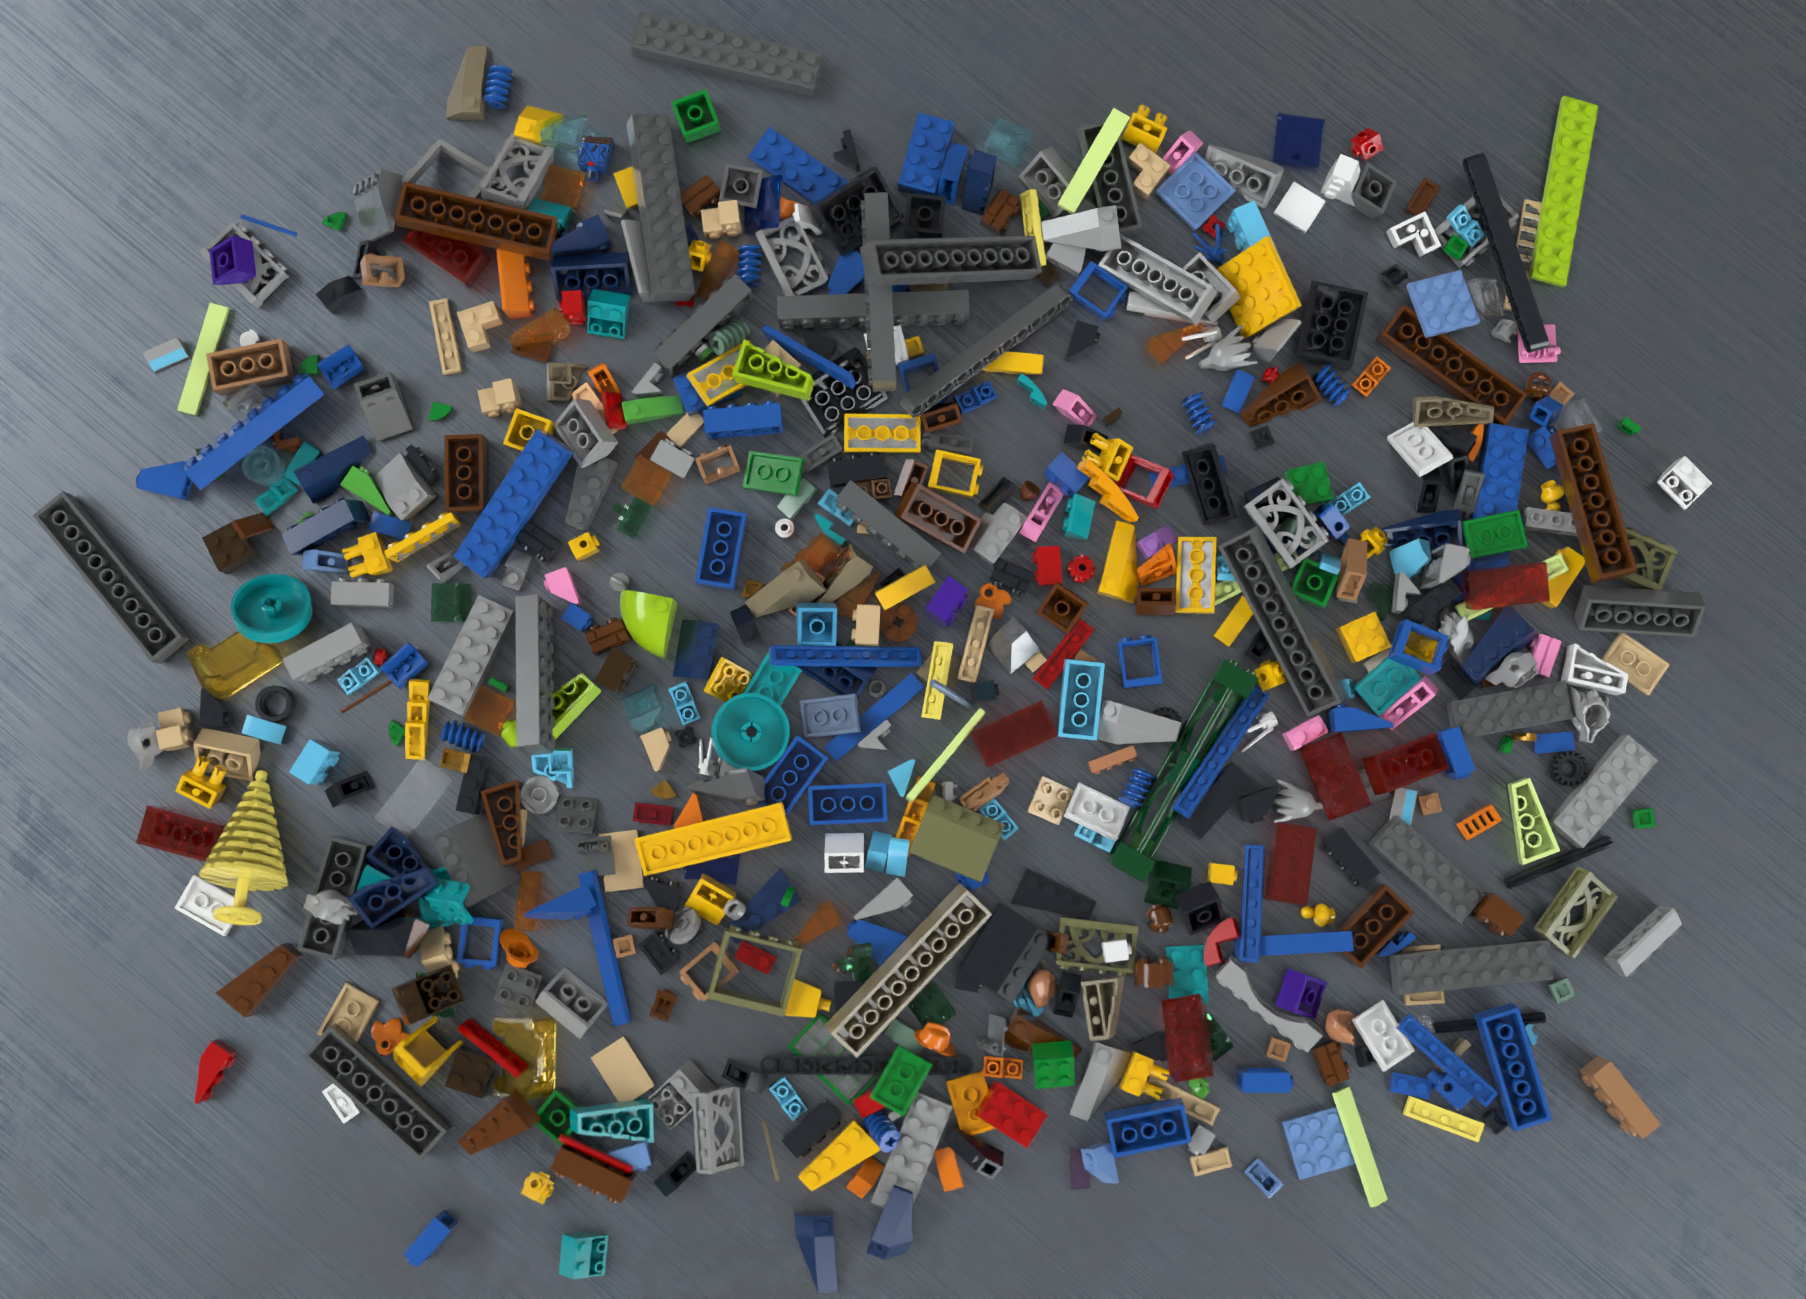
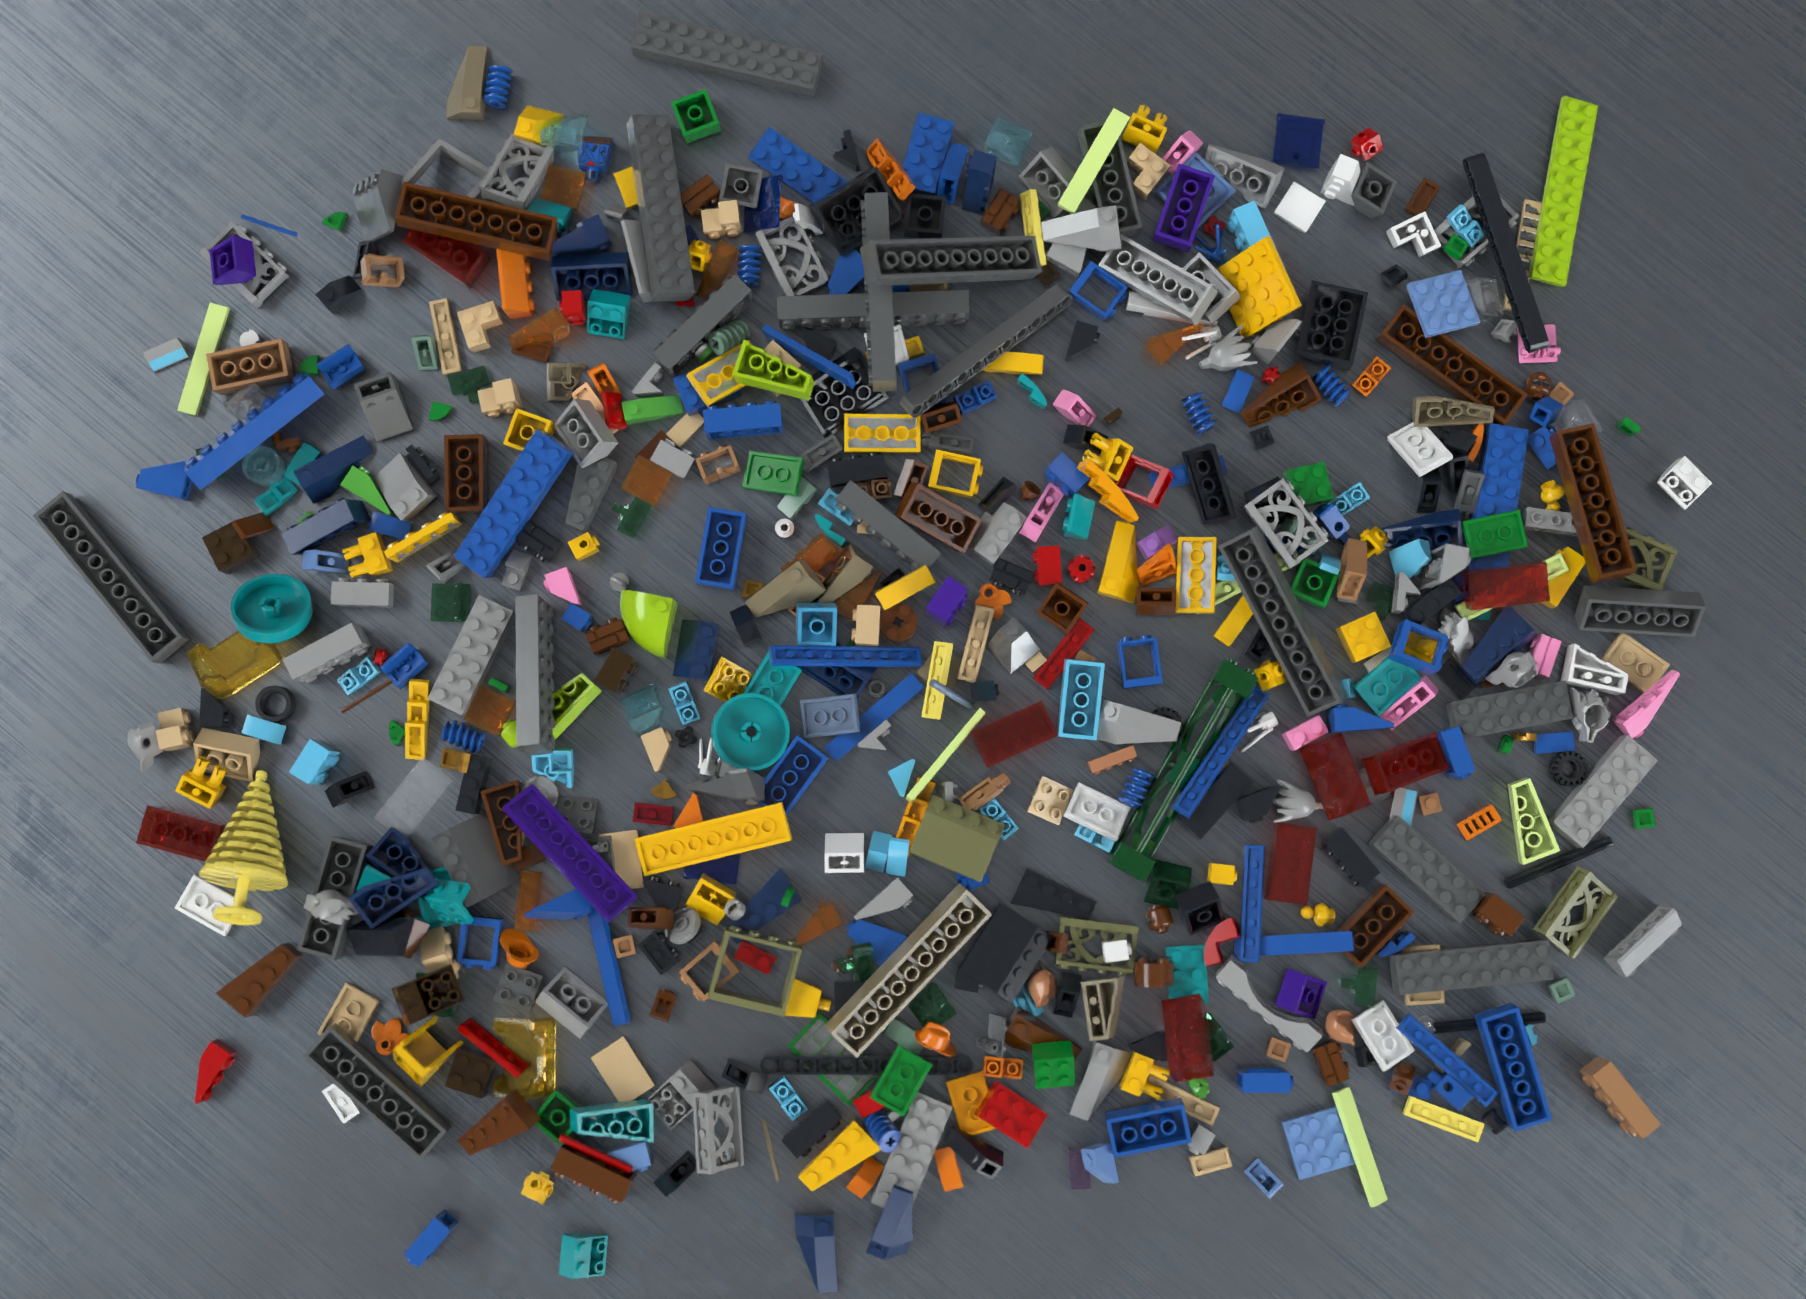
(425, 351): none -> sand green slope
(469, 382): none -> clear green hinge
(570, 853): none -> dark purple plate
(847, 803): blue brick -> none
(890, 169): none -> orange slope
(1183, 208): none -> dark purple brick
(1363, 986): none -> clear green hinge
(1402, 1077): none -> reddish brown bracket
(1642, 710): none -> bright pink wedge

